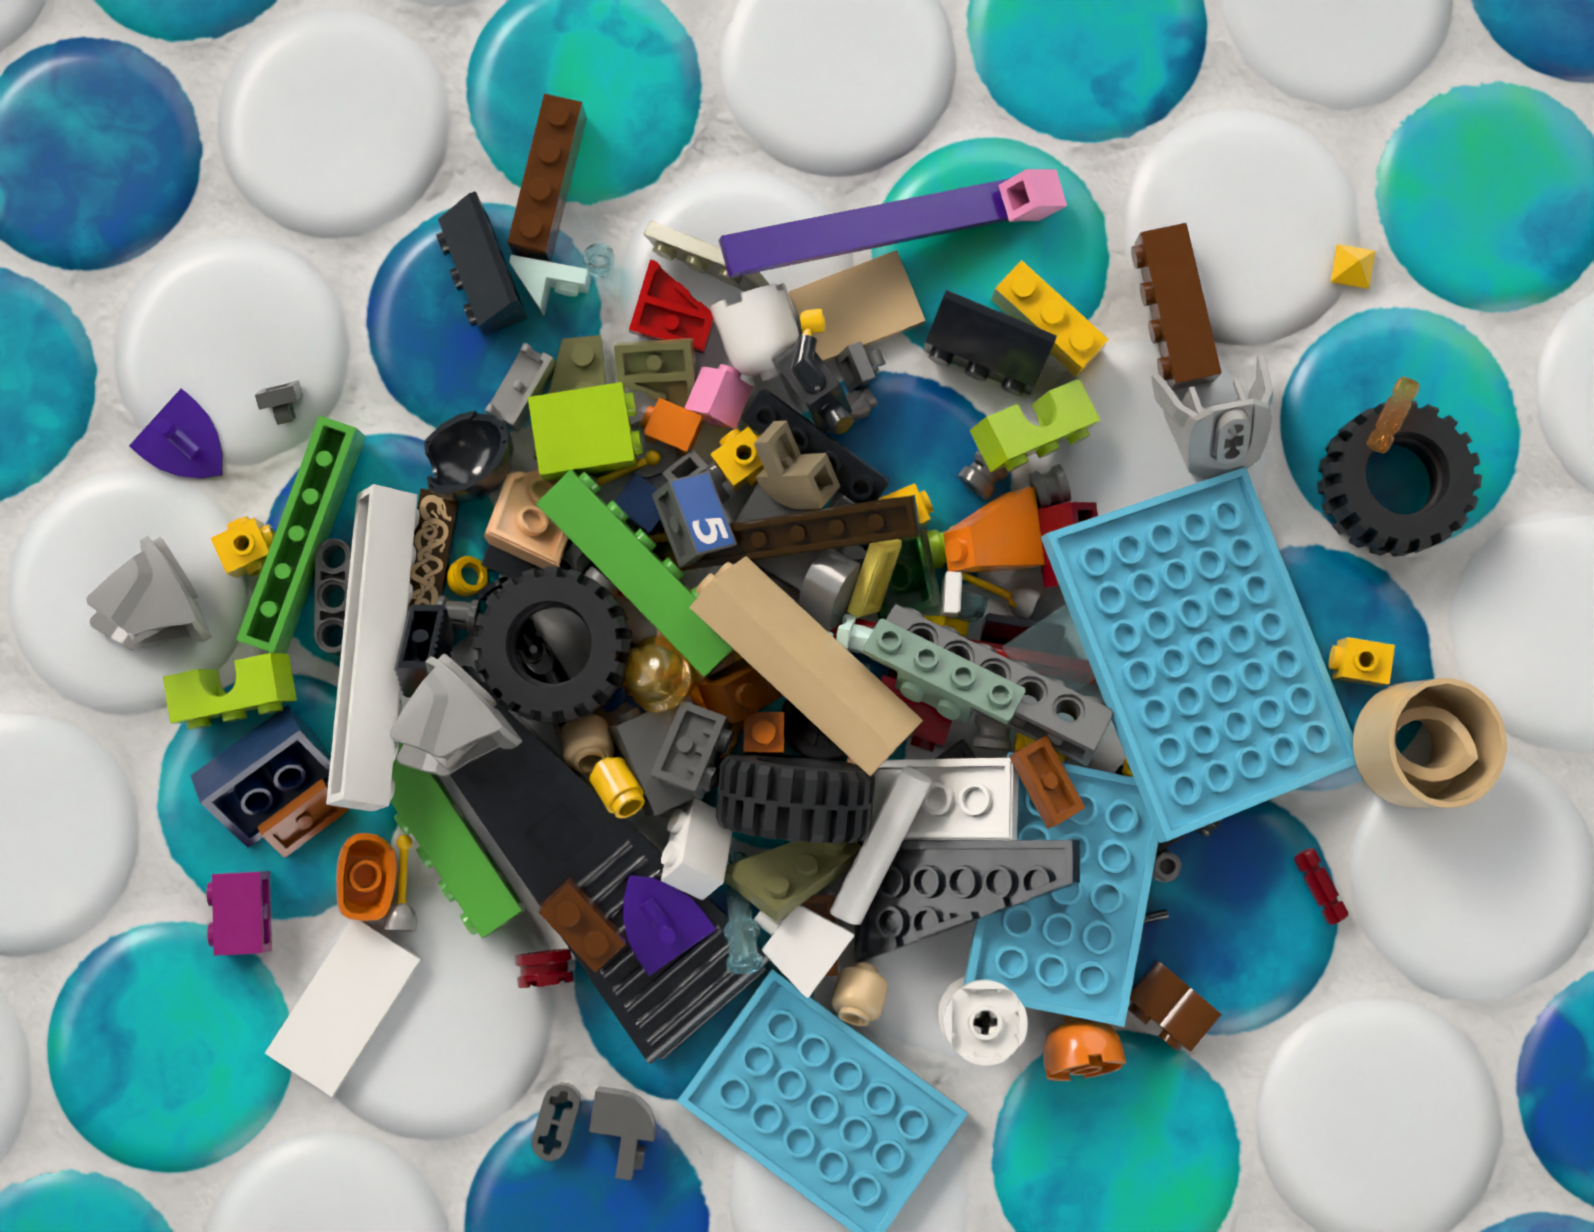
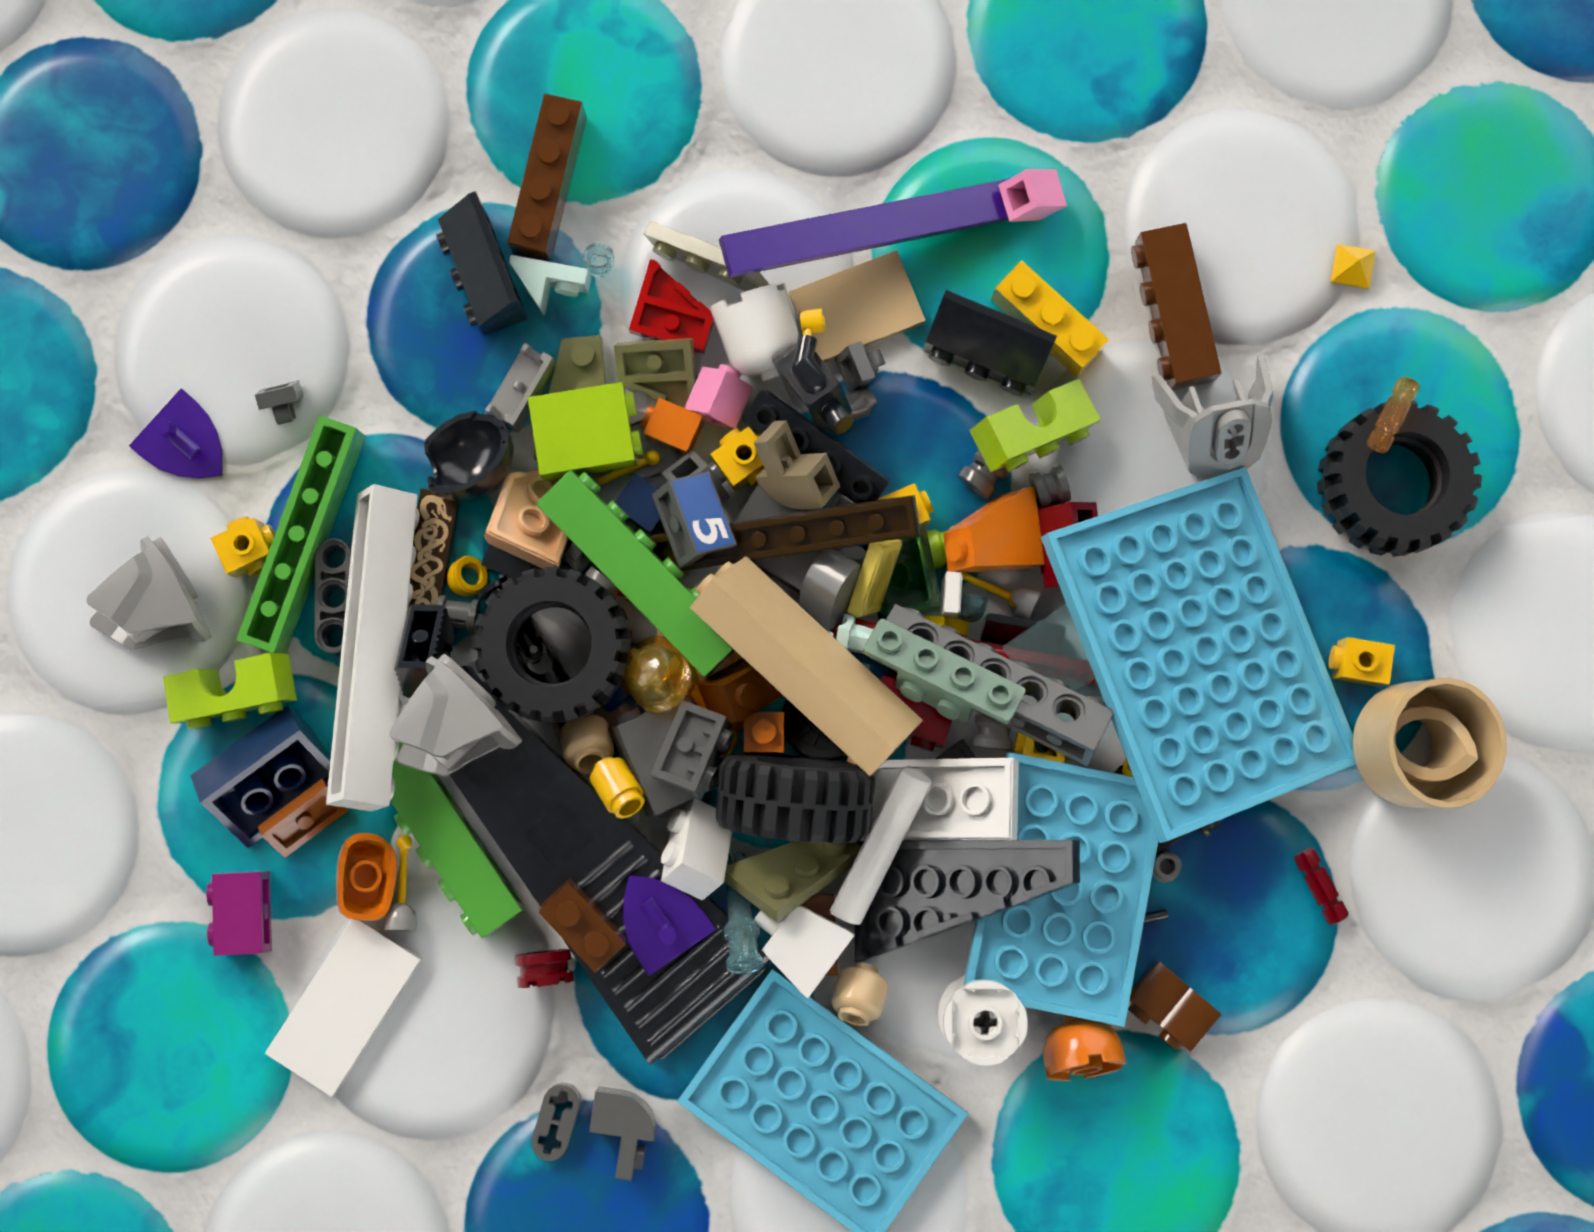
(1047, 782): dark orange plate -> none

